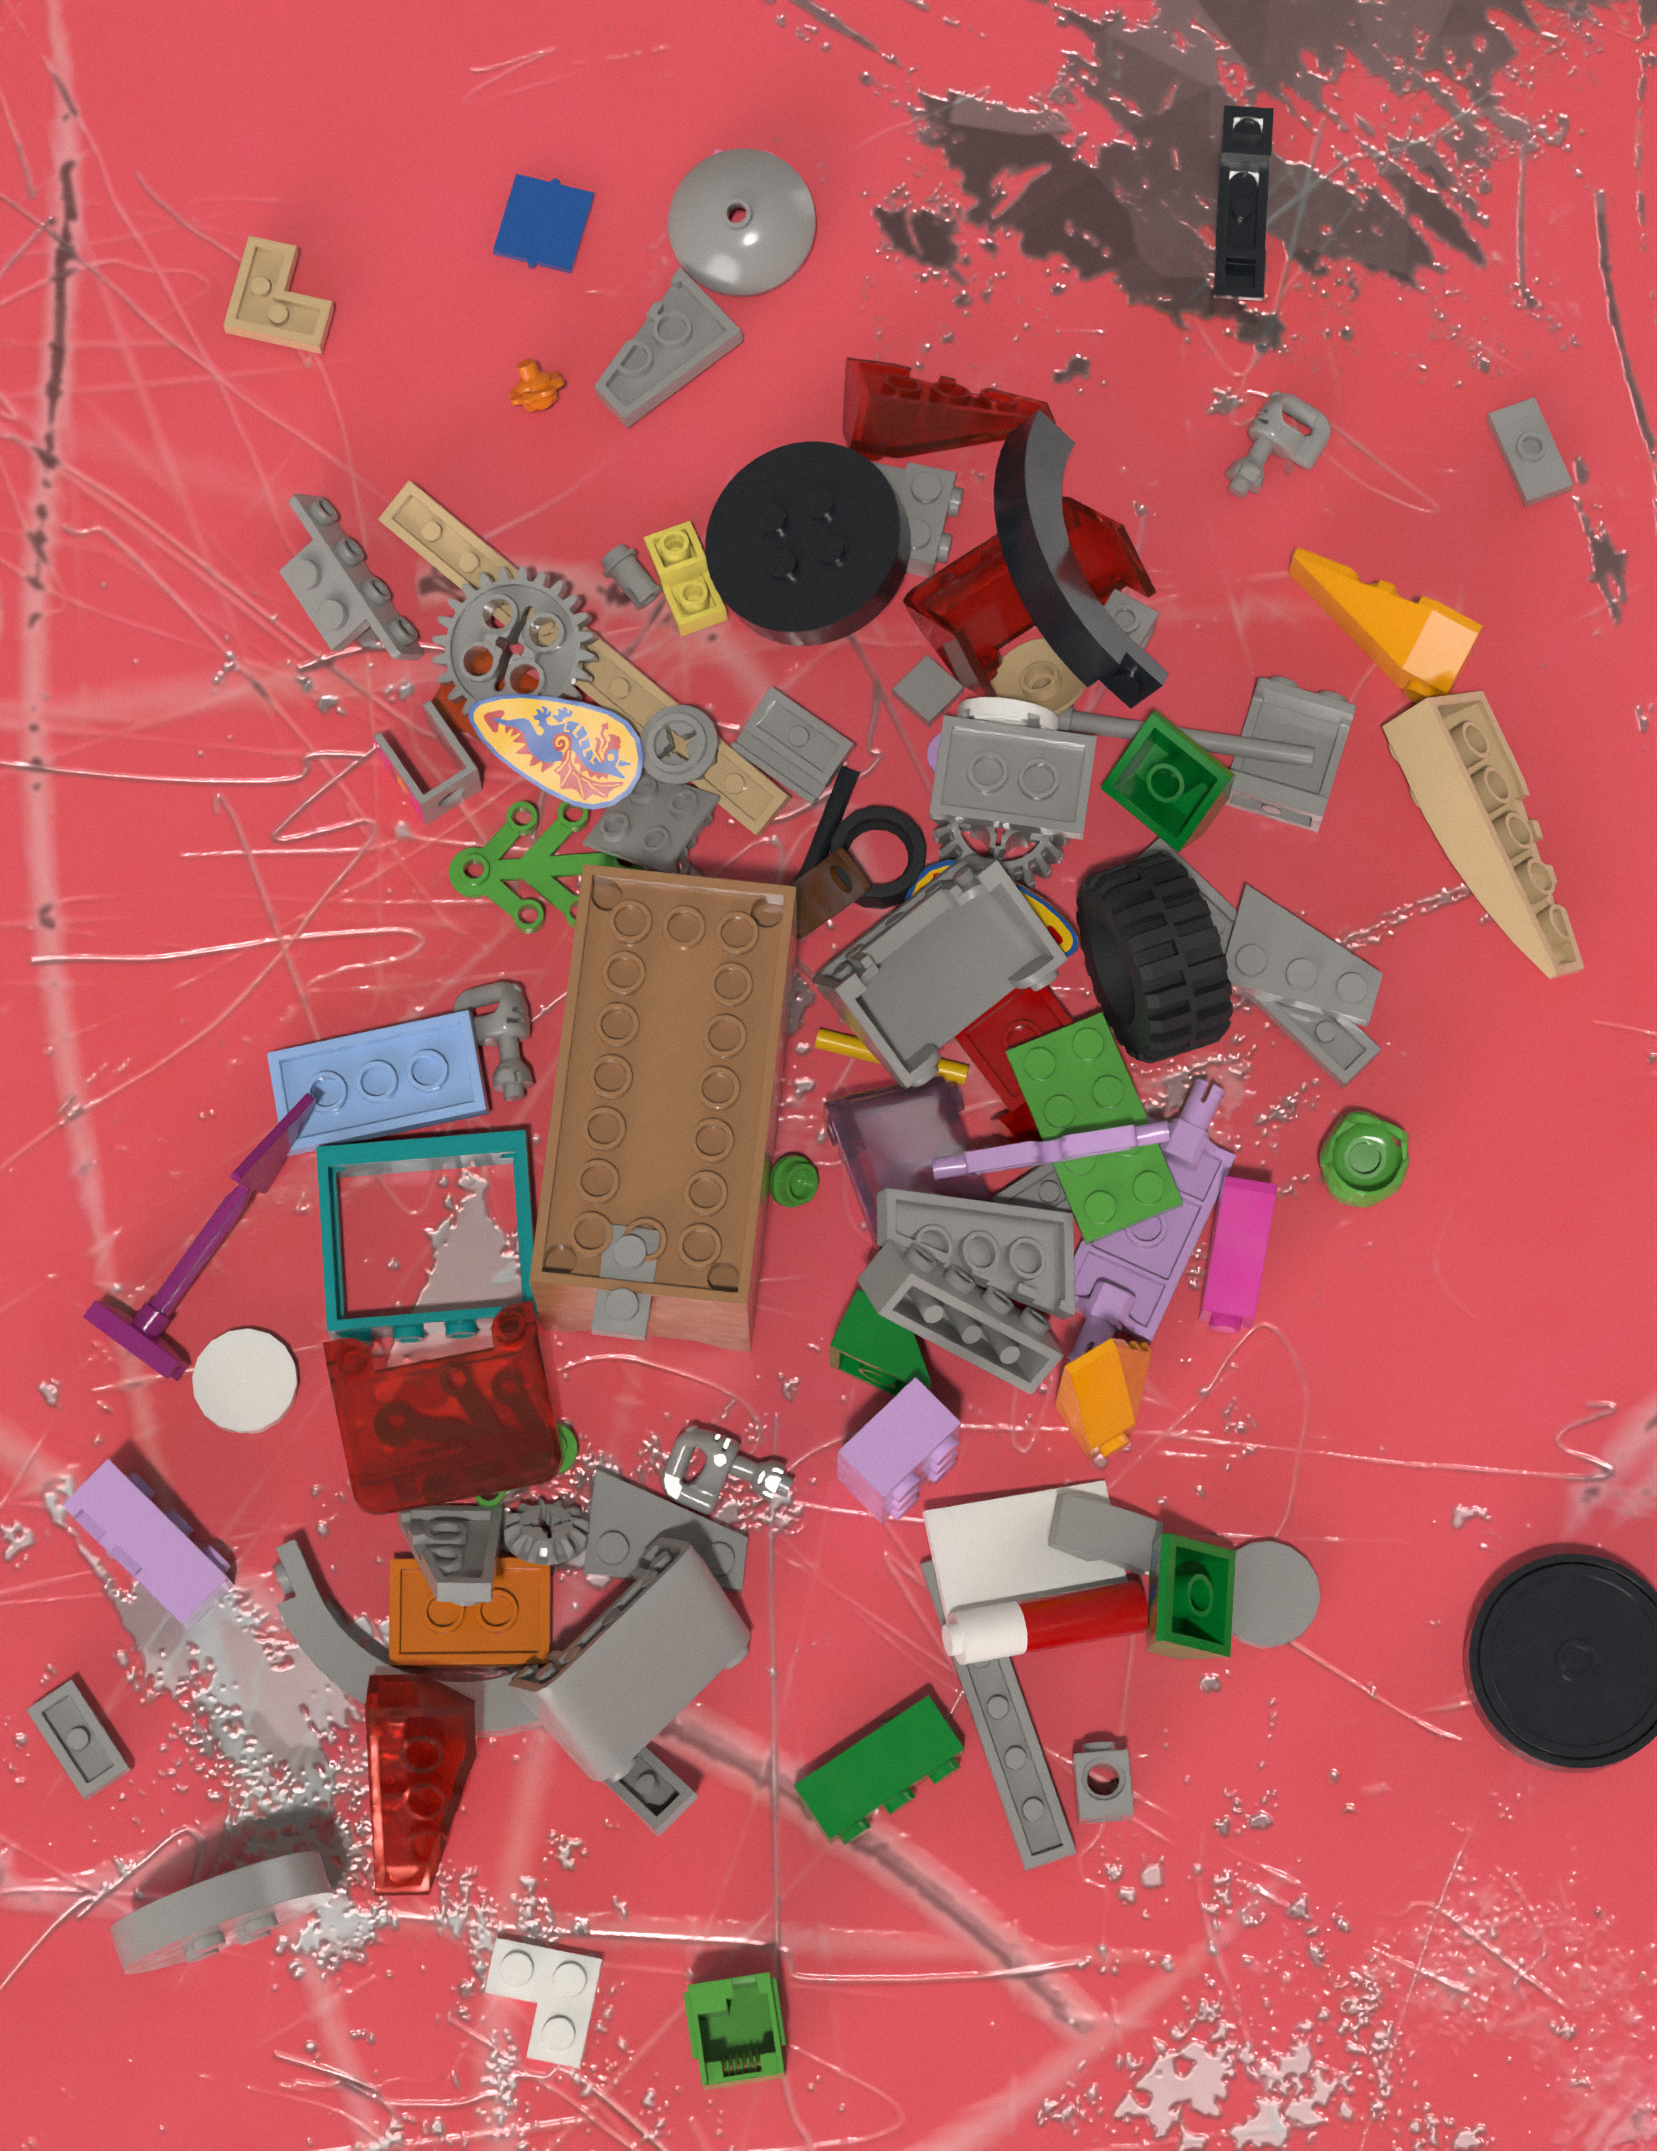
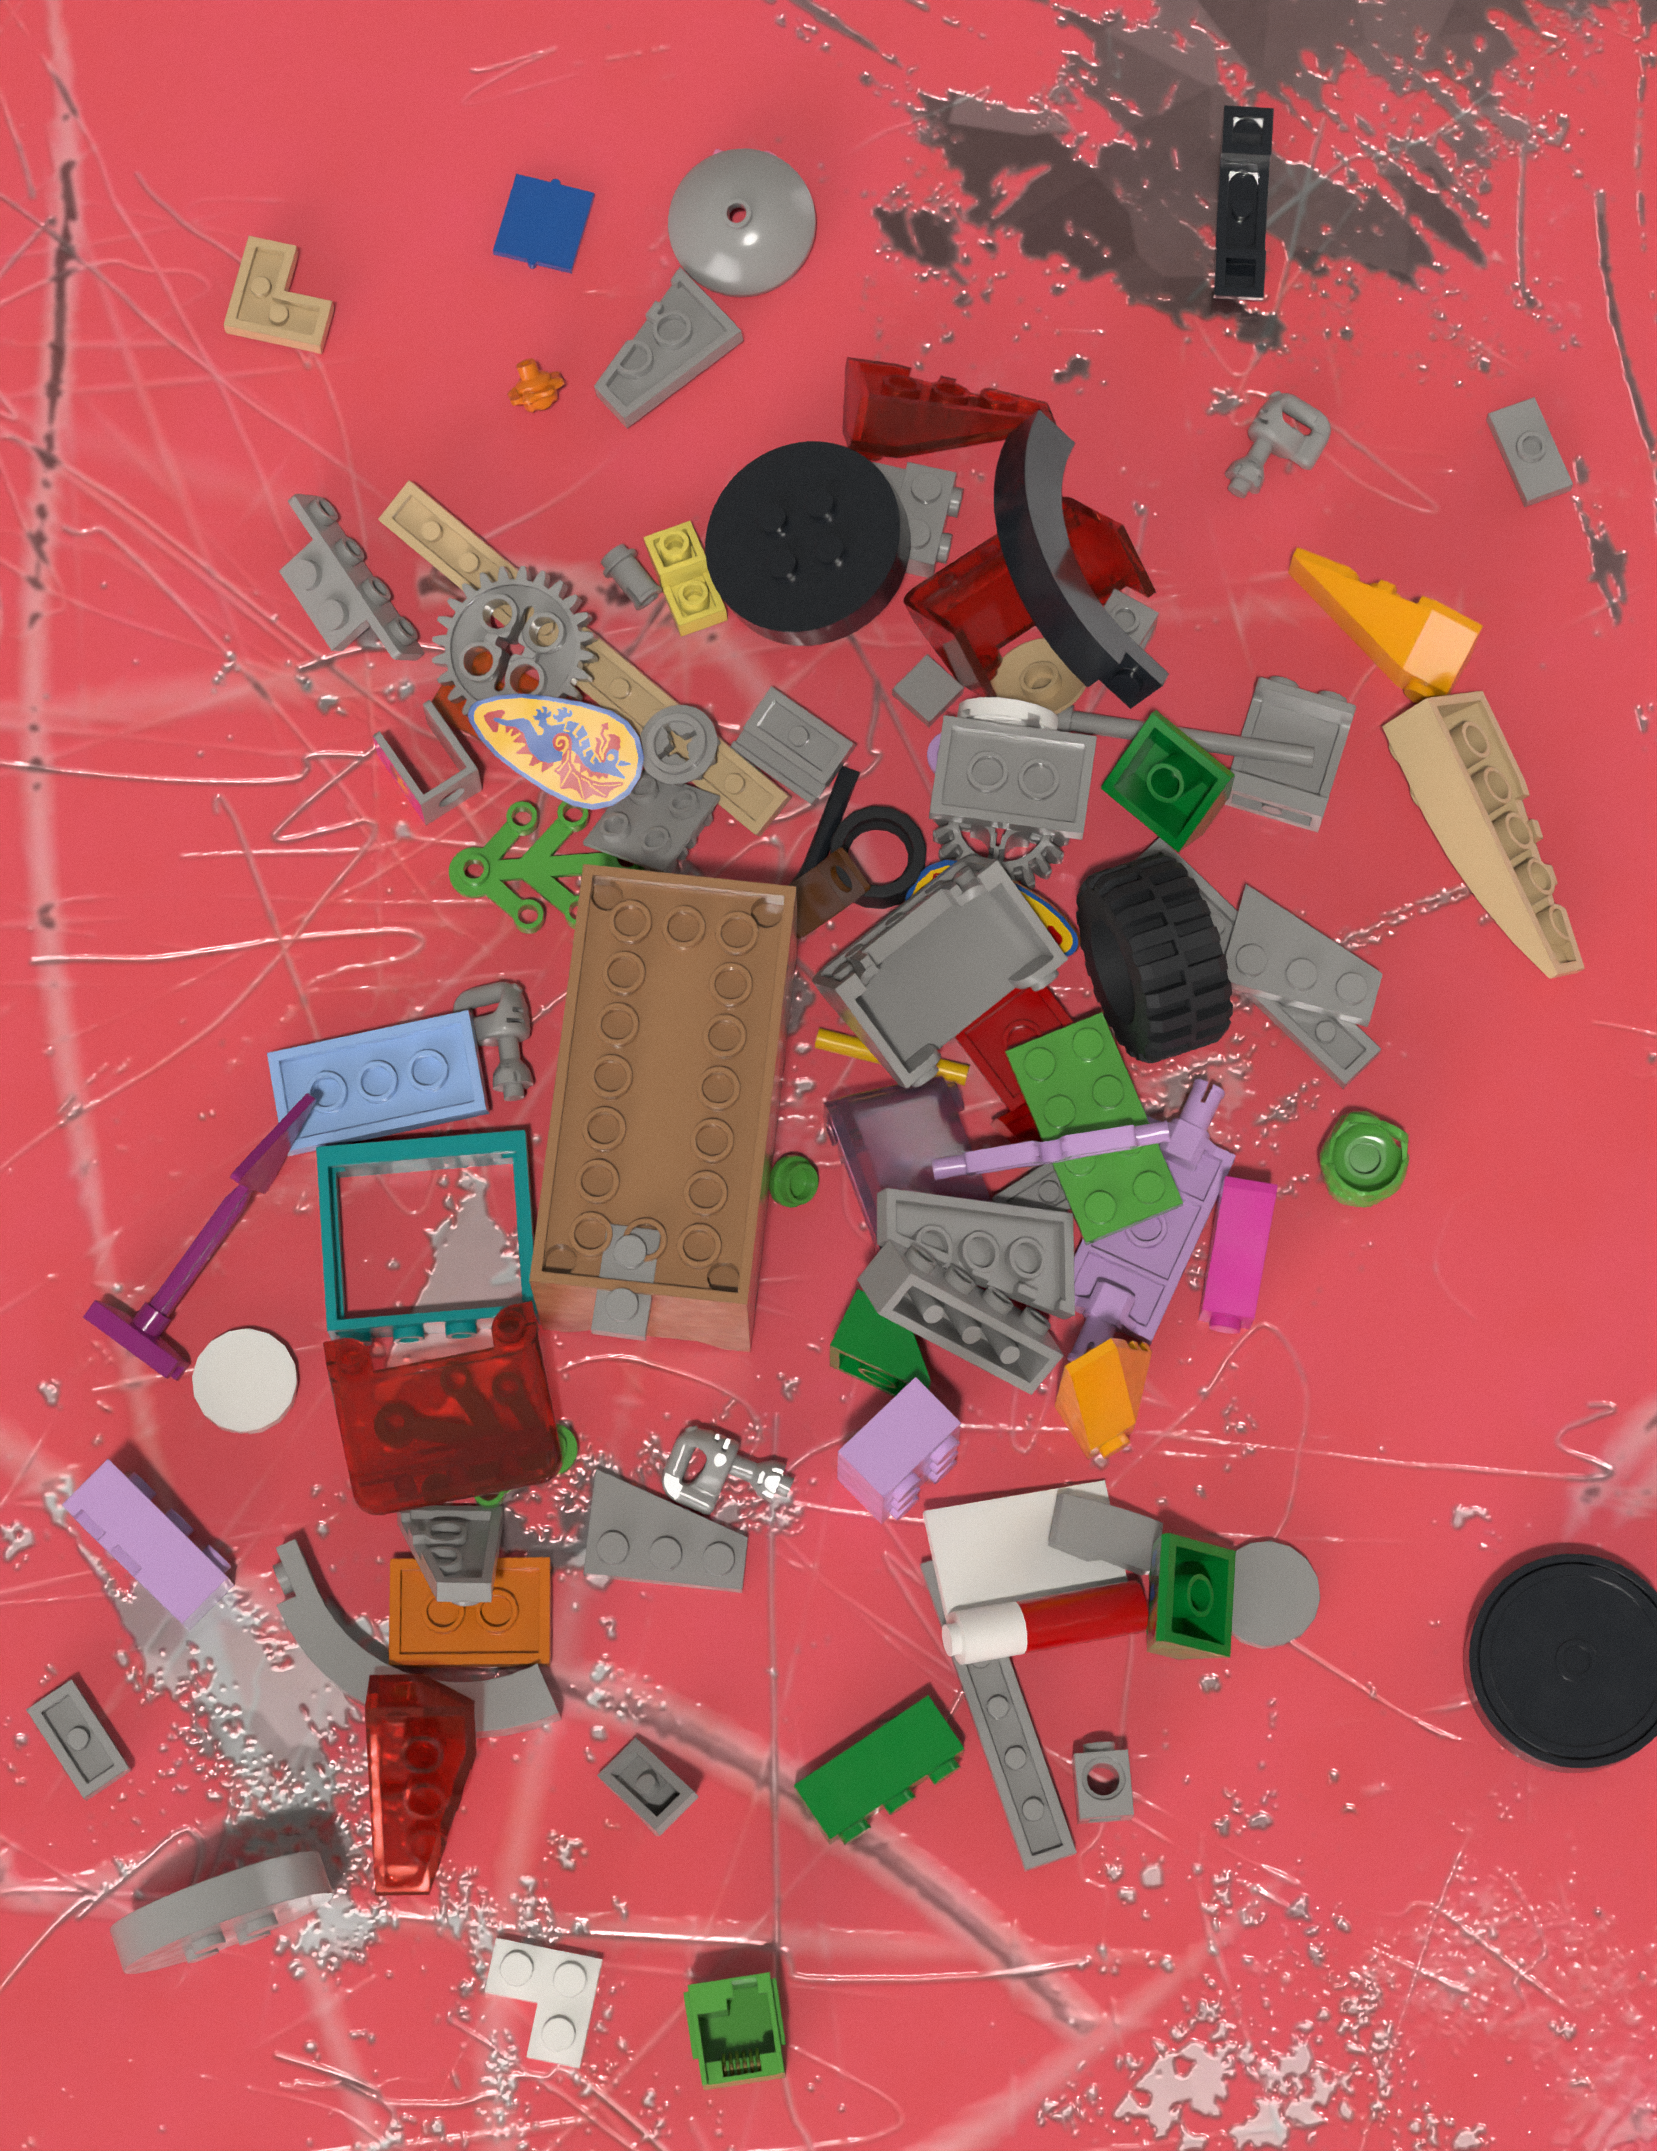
(530, 1544): light grey gear -> none
(637, 1662): light grey windscreen -> none

